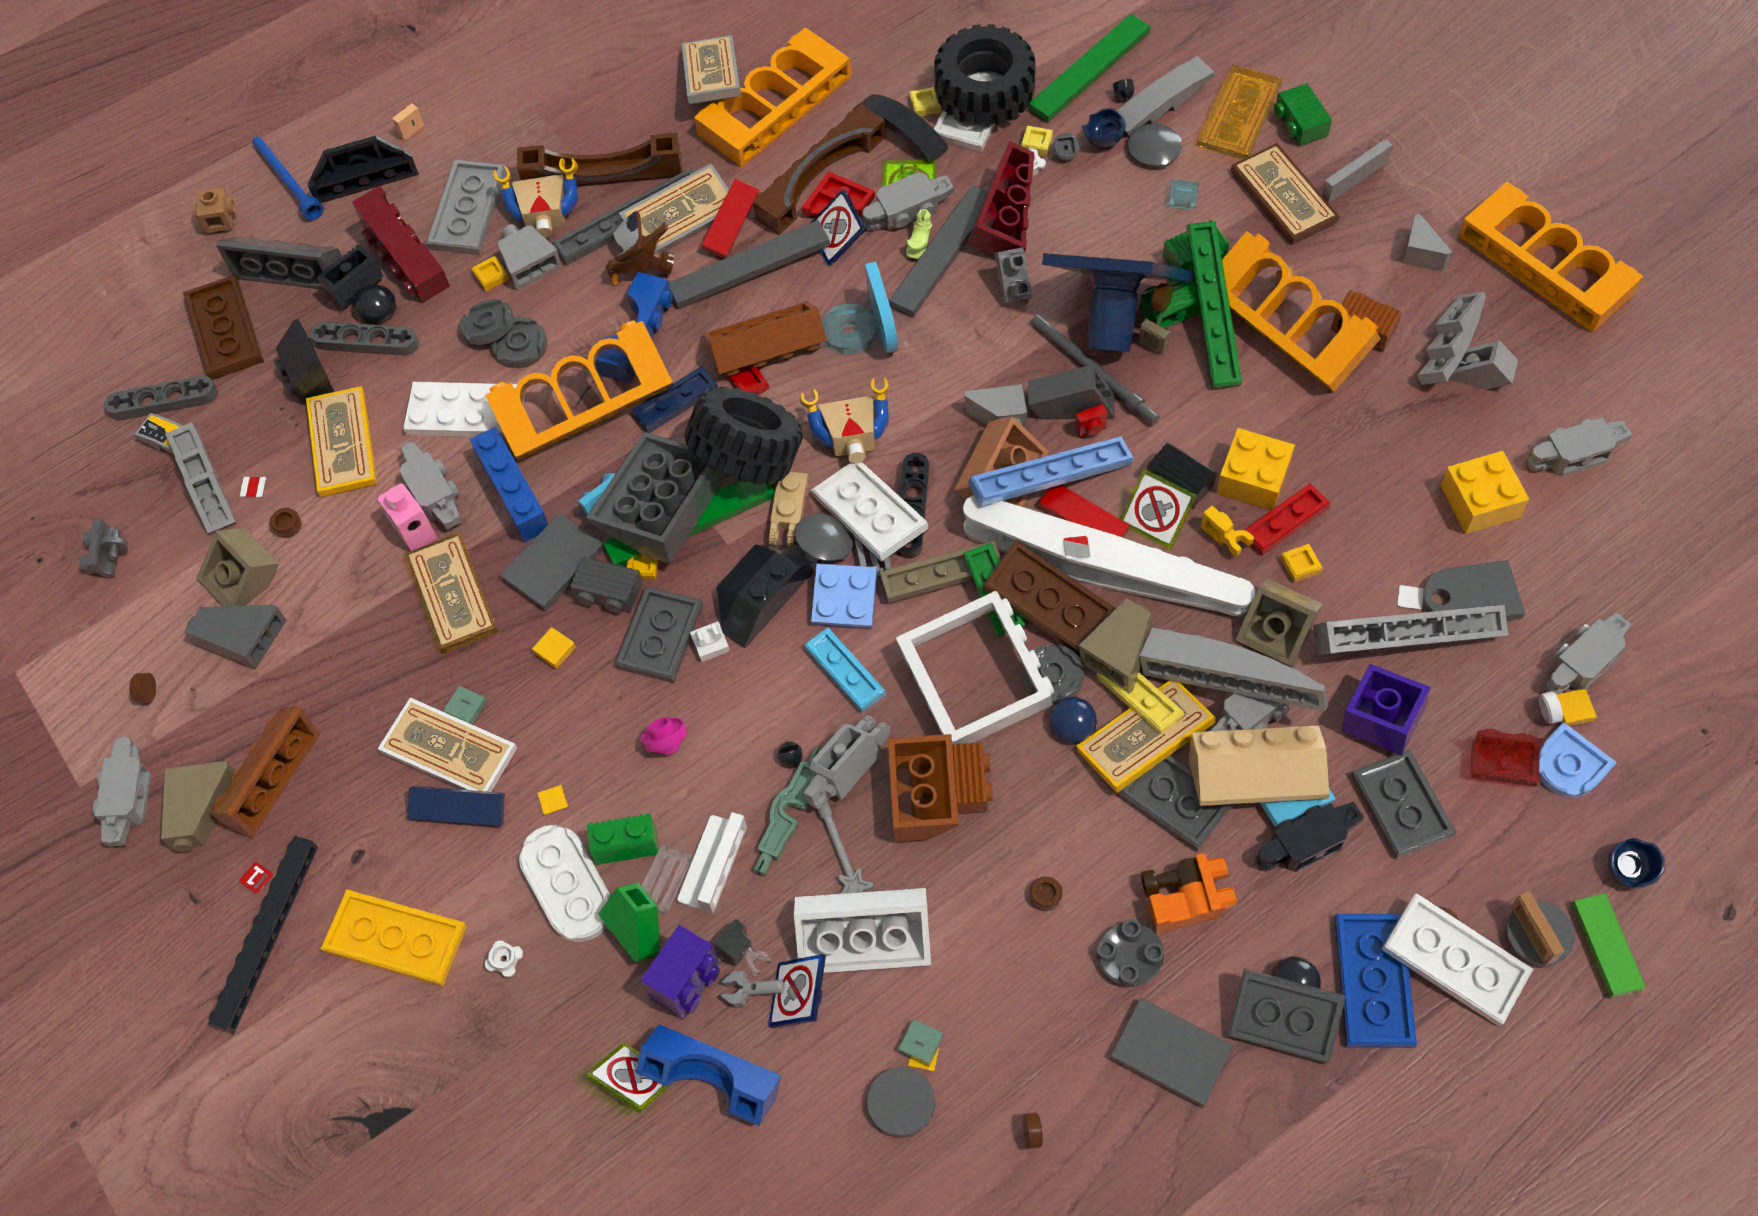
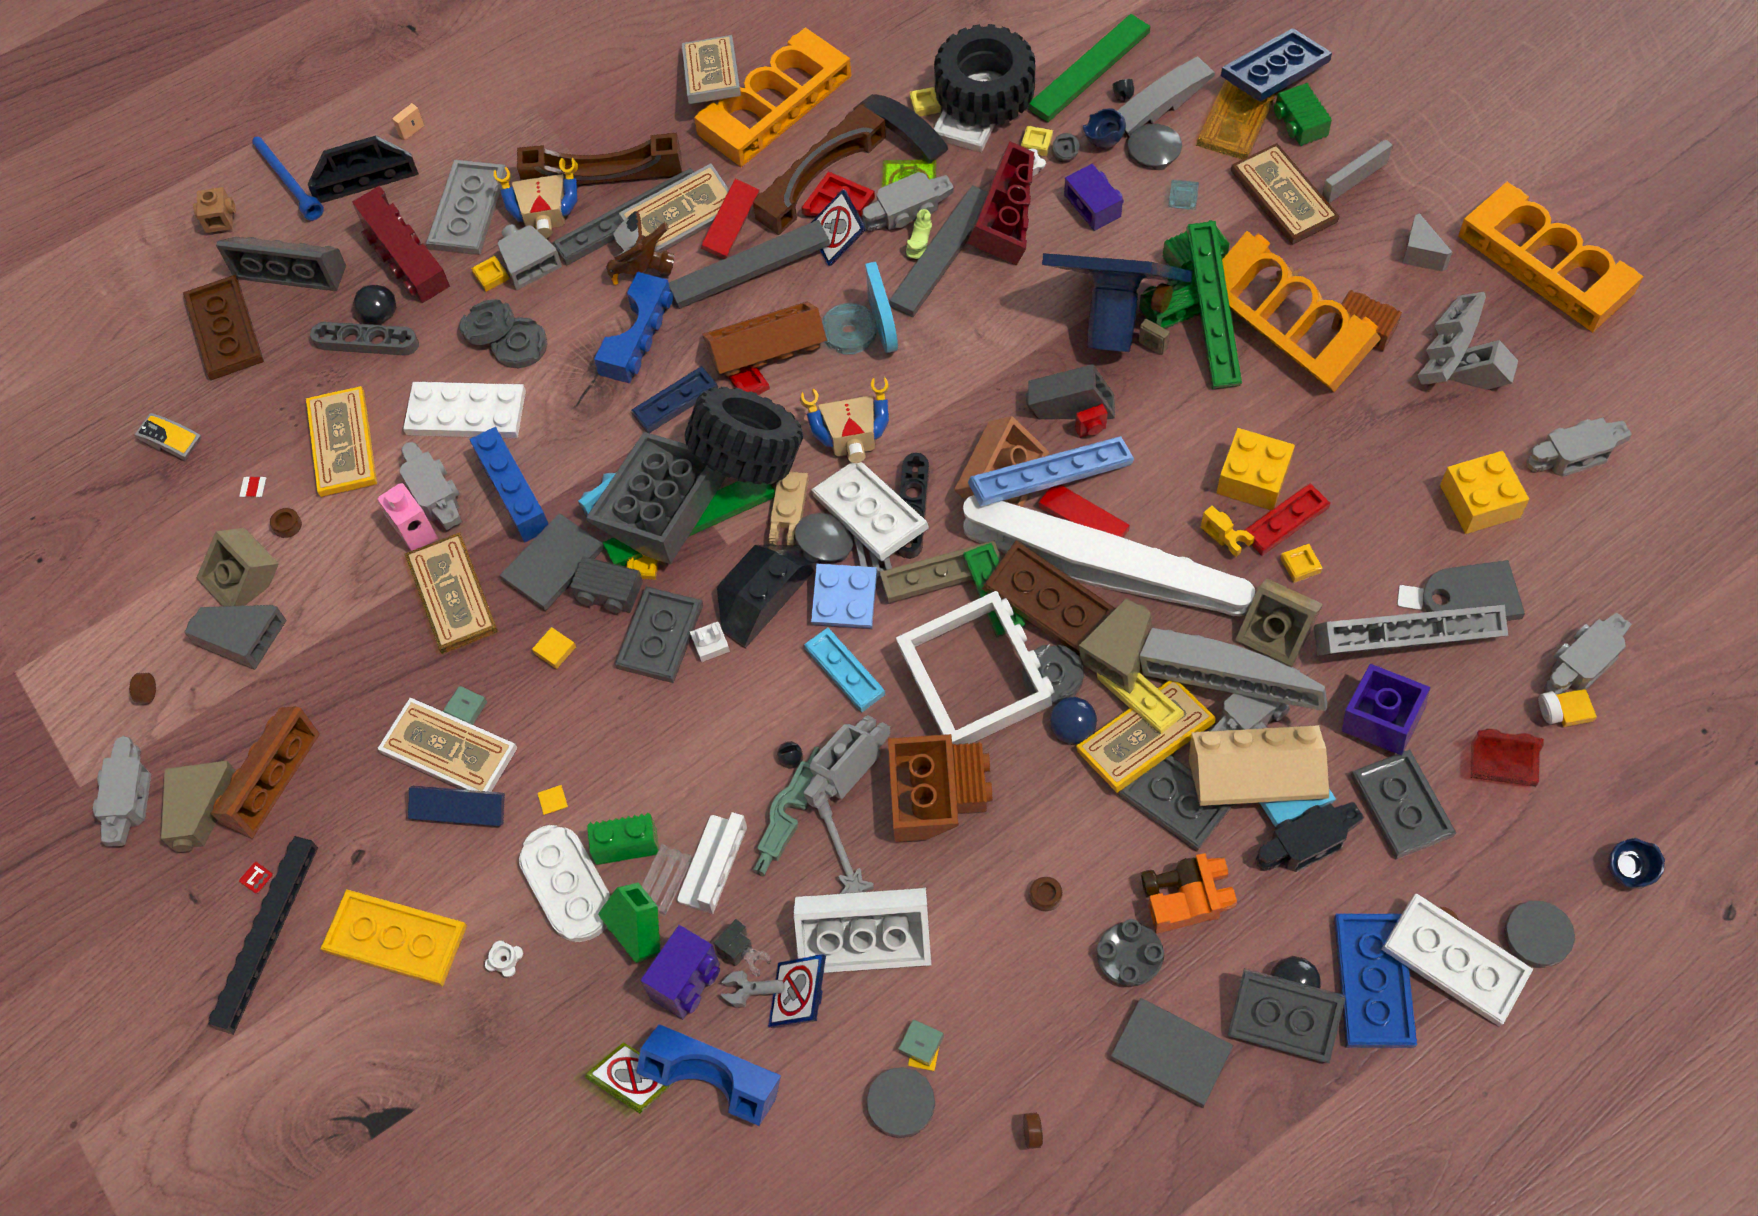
(104, 547): flat silver hips -> none
(161, 398): dark grey beam -> none
(200, 478): light grey slope -> none
(301, 364): black slope -> none
(349, 275): black brick -> none
(515, 423): light orange fence -> none
(664, 735): dark pink plate -> none
(997, 404): light grey slope -> none
(1013, 275): flat silver hips -> none
(1076, 547): light grey sticker -> none
(1093, 196): none -> dark purple brick
(1132, 401): dark grey bar -> none
(1158, 508): piece -> none
(1183, 471): black brick -> none
(1276, 64): none -> dark blue plate
(1537, 928): medium nougat tile -> none
(1572, 763): light blue tile -> none
(1608, 945): bright green tile -> none

